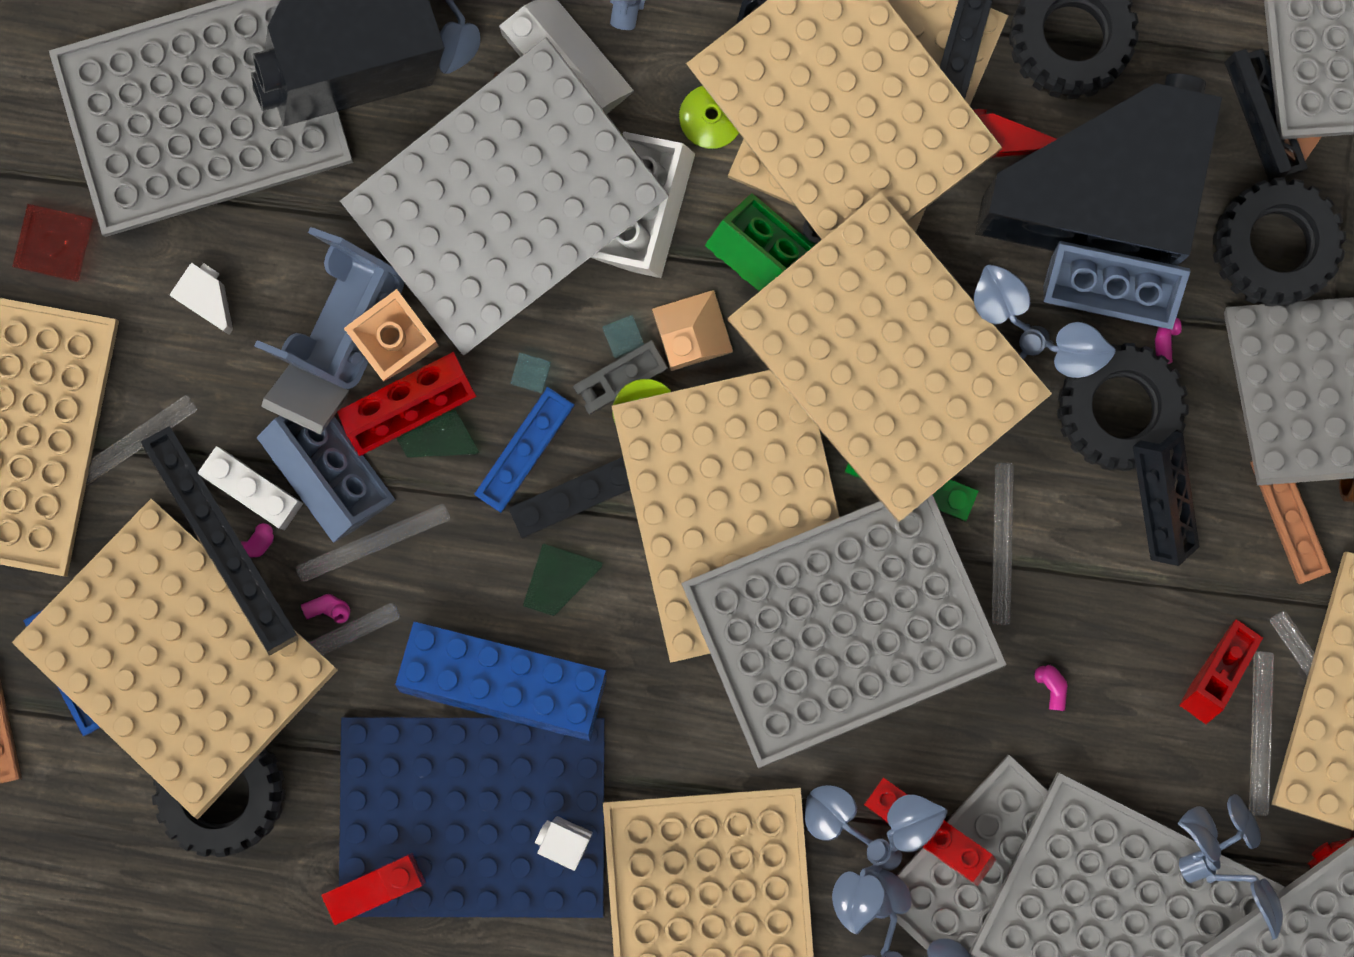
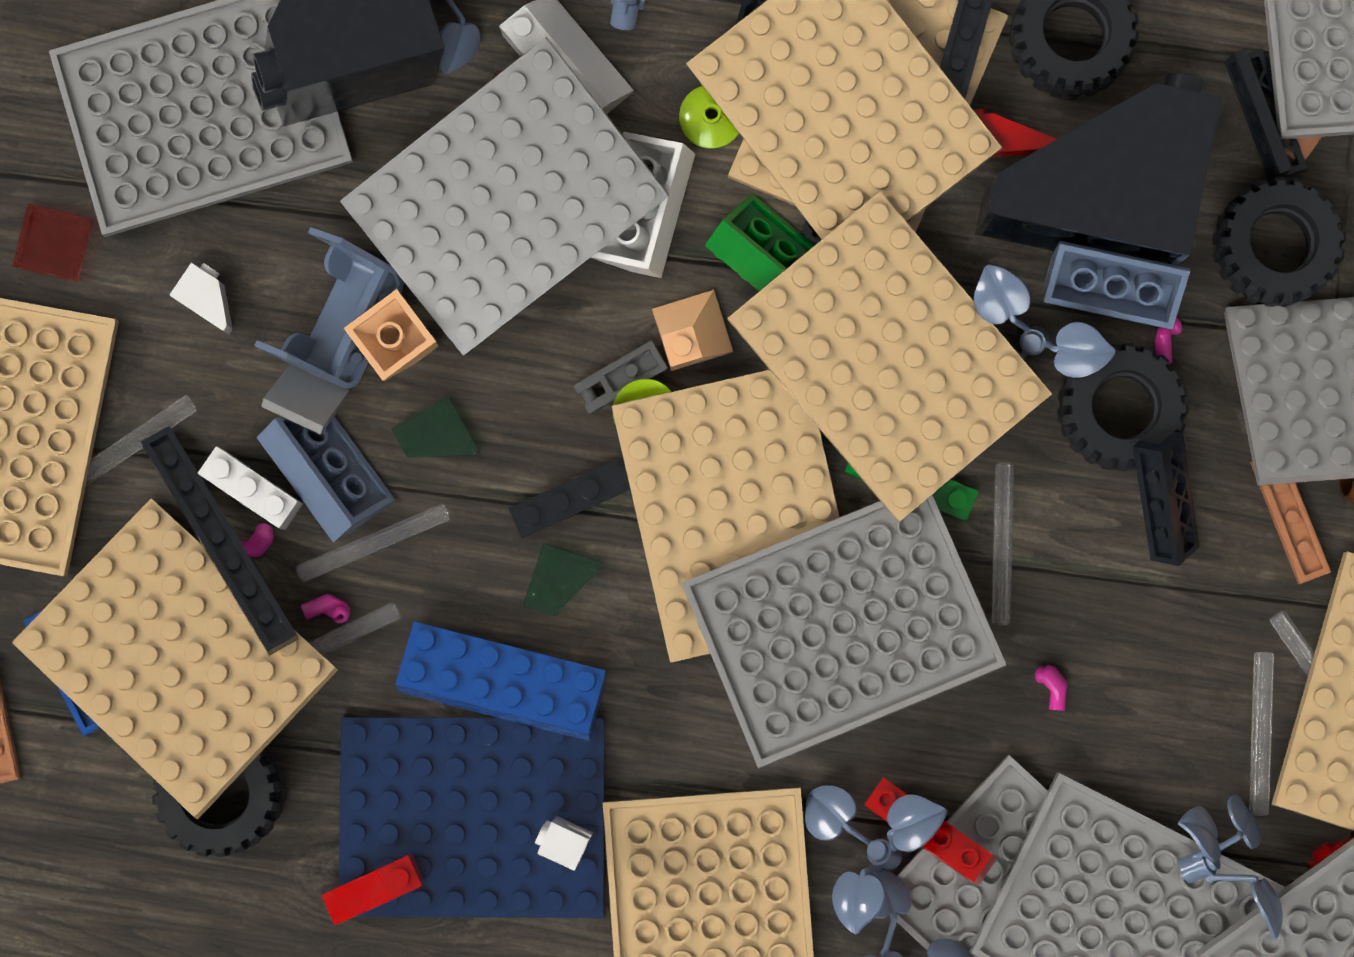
(406, 404): red brick -> none
(524, 450): blue tile -> none
(530, 373): clear light blue tile -> none
(623, 336): clear light blue tile -> none
(1221, 673): red slope -> none

